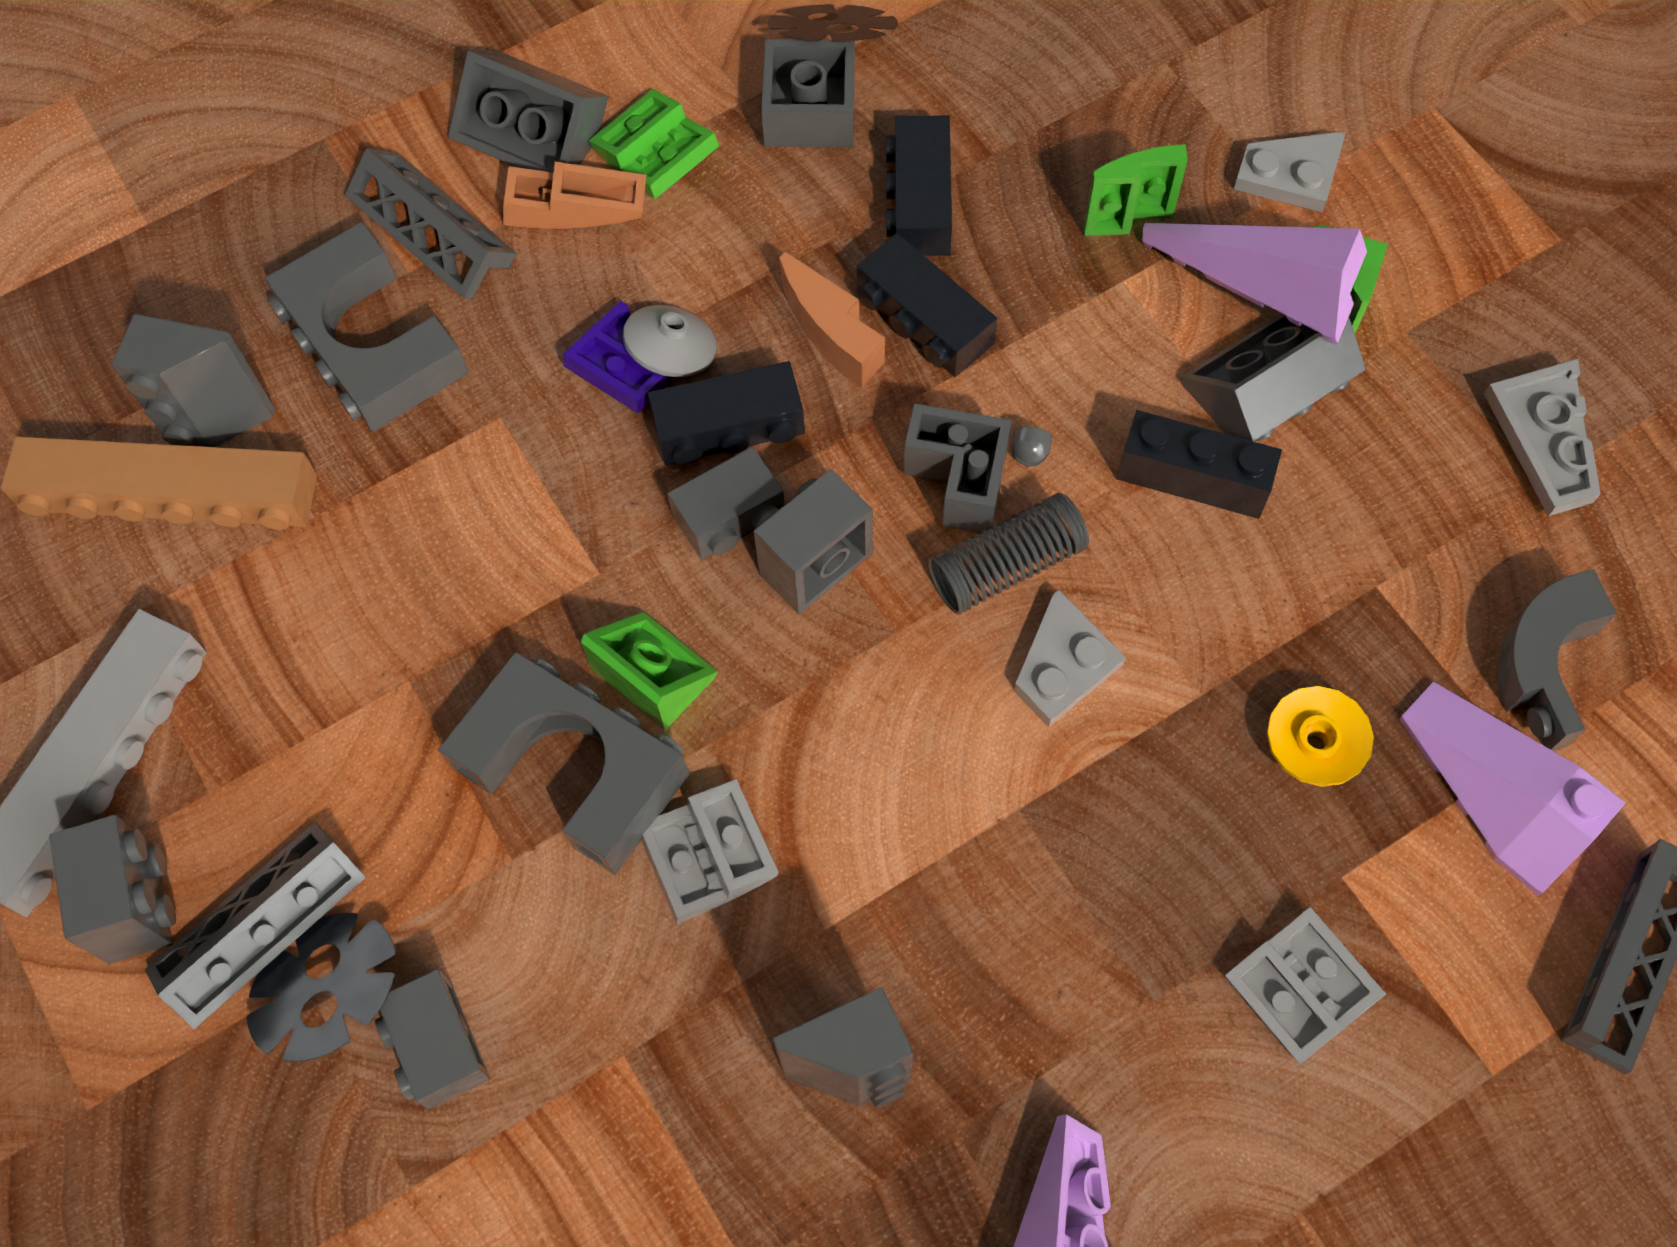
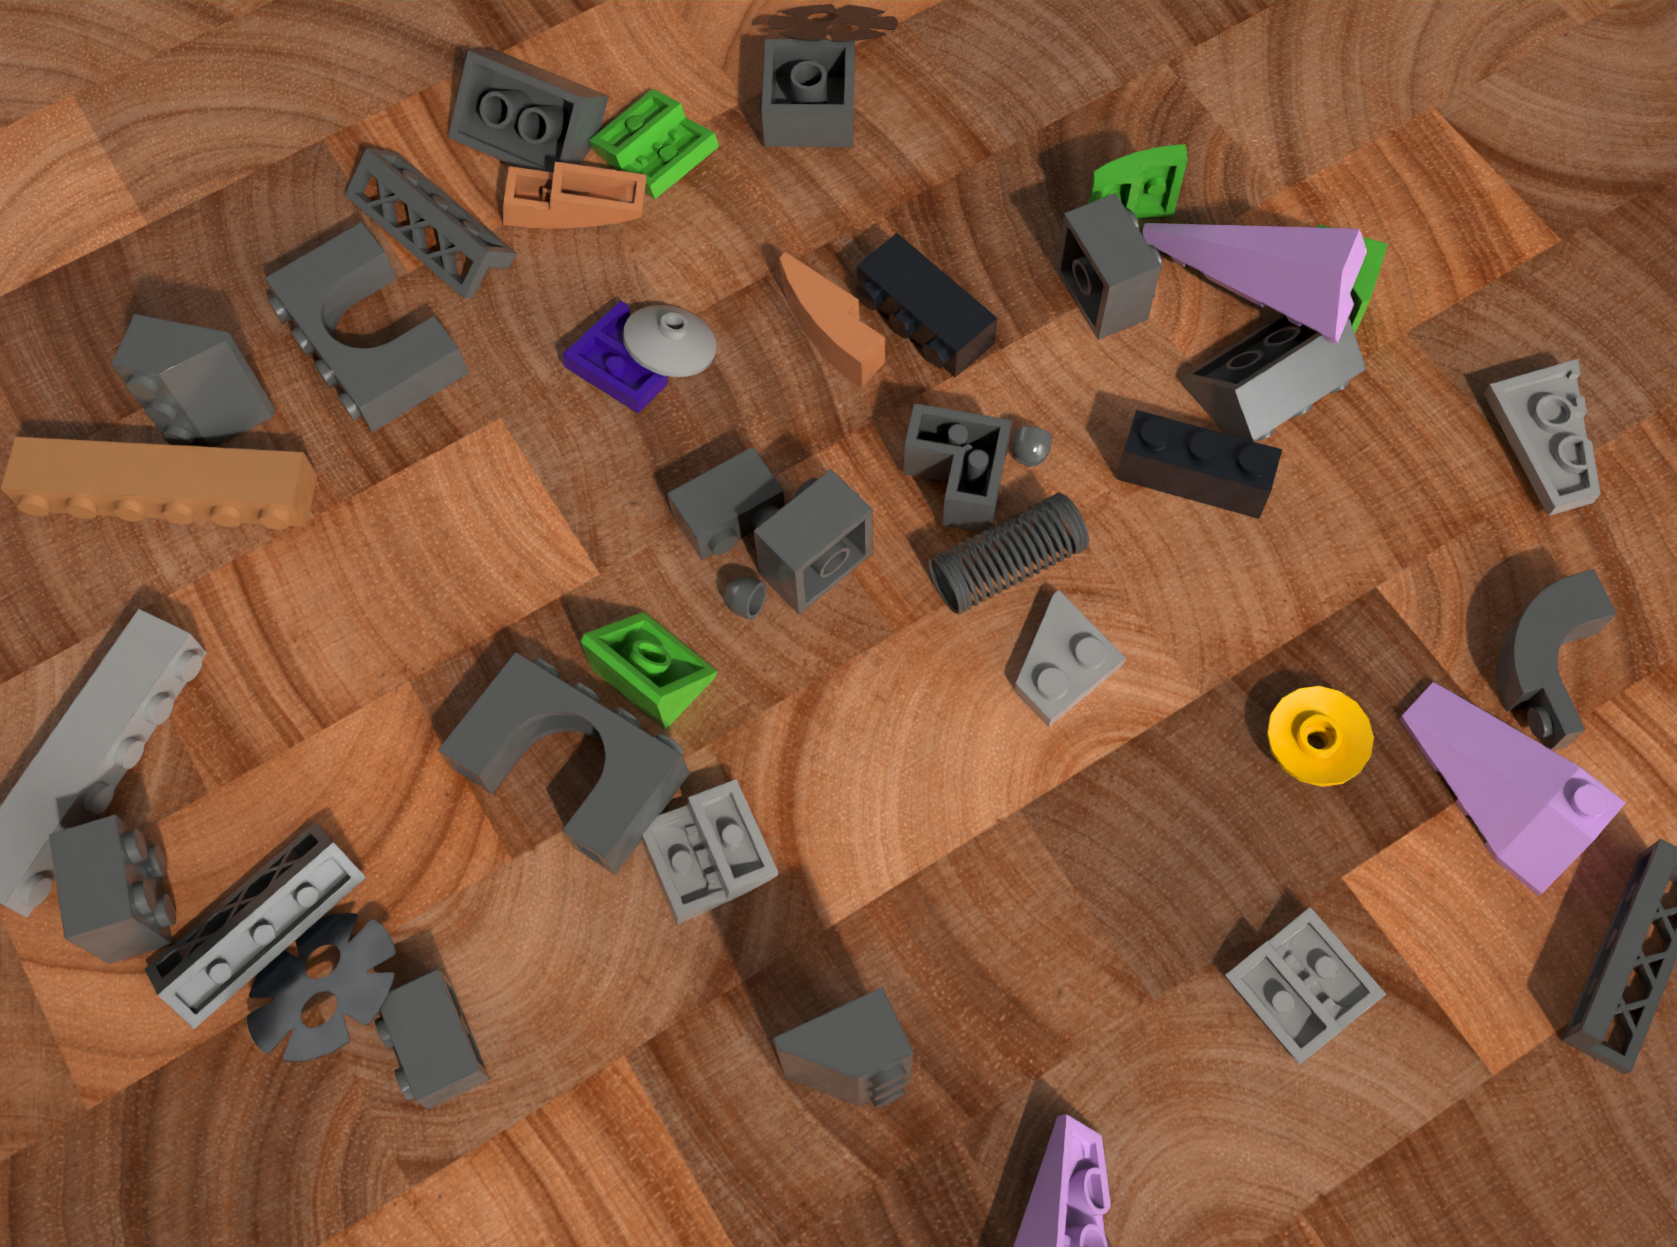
(727, 413): black brick -> none
(746, 597): none -> dark grey hinge
(920, 183): black brick -> none
(1107, 265): none -> dark grey brick
(1291, 169): light grey wing -> none

